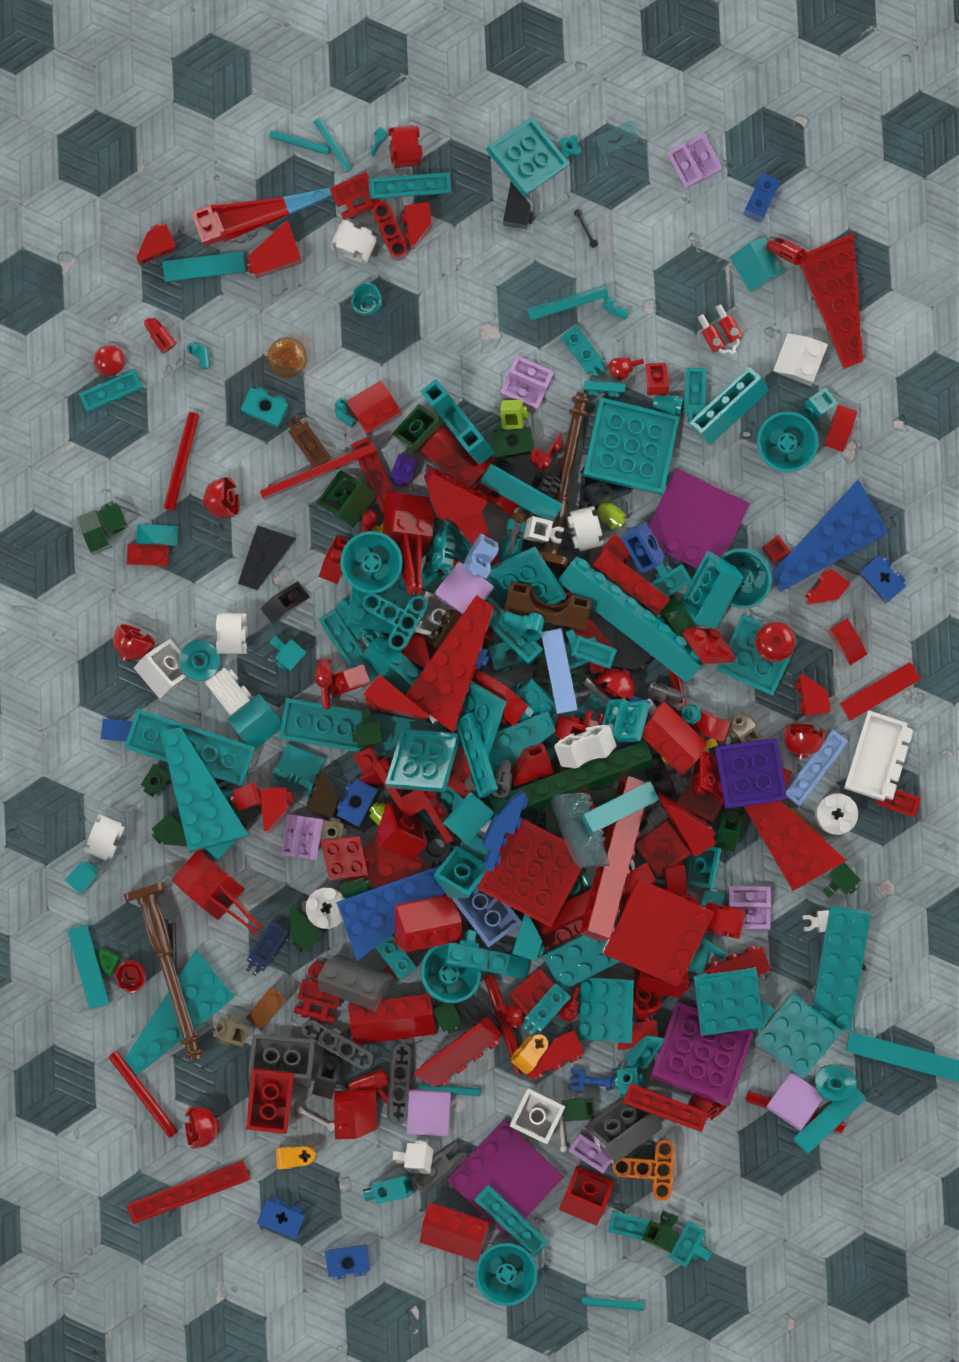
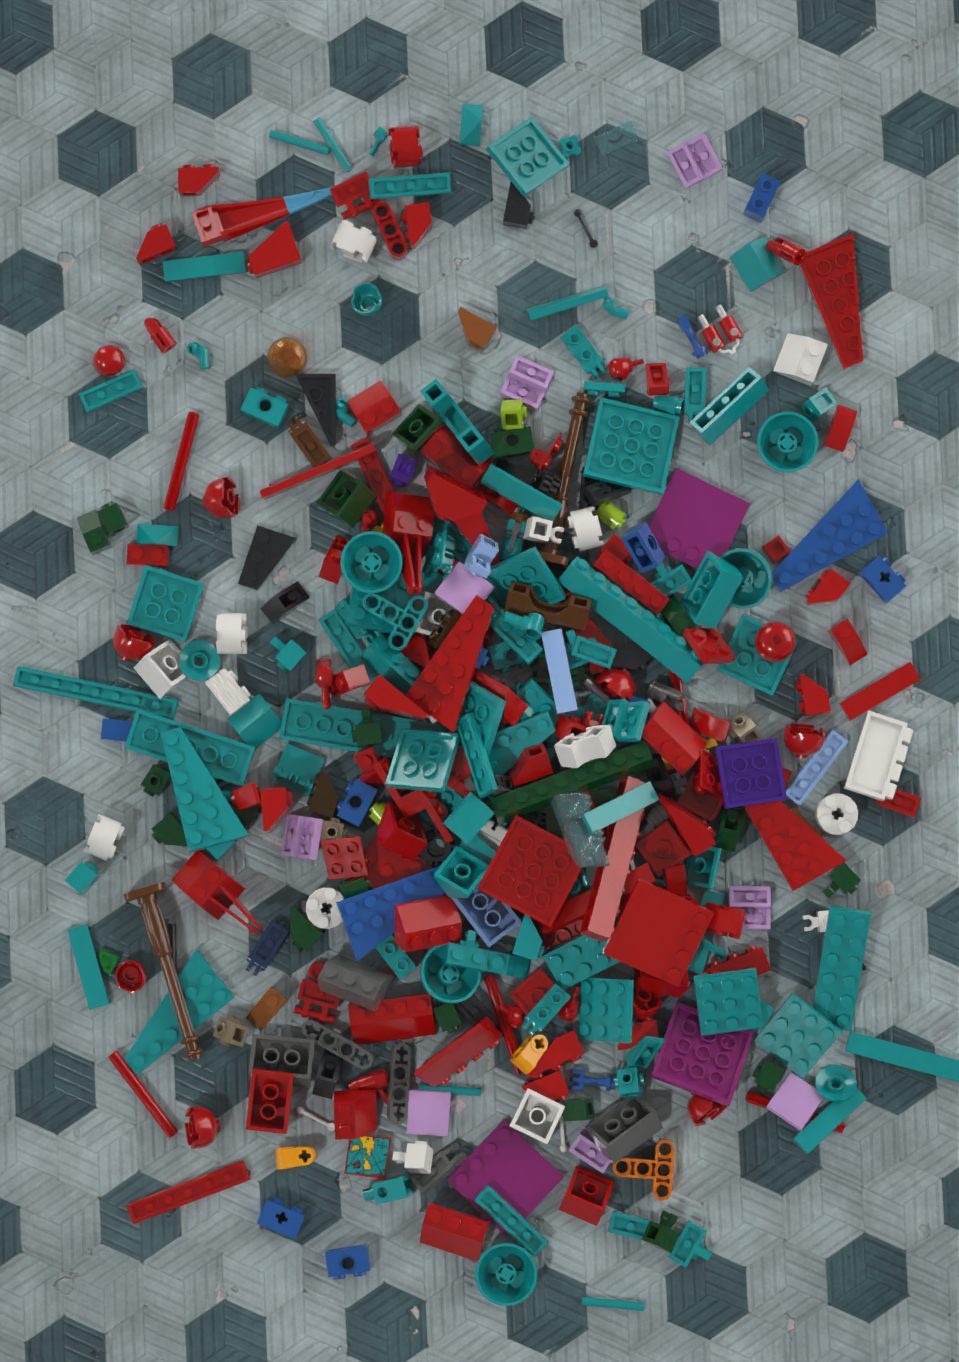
(94, 692): none -> teal tile
(165, 603): none -> teal plate
(196, 181): none -> red slope
(321, 395): none -> black wing
(368, 1156): none -> tile
(471, 125): none -> teal slope
(476, 330): none -> dark orange slope
(503, 779): dark grey hinge -> none
(505, 820): blue slope -> none
(550, 1086): none -> red slope
(665, 1107): red tile -> none
(685, 326): none -> blue hinge
(687, 714): teal plate -> none
(767, 1076): none -> dark green brick

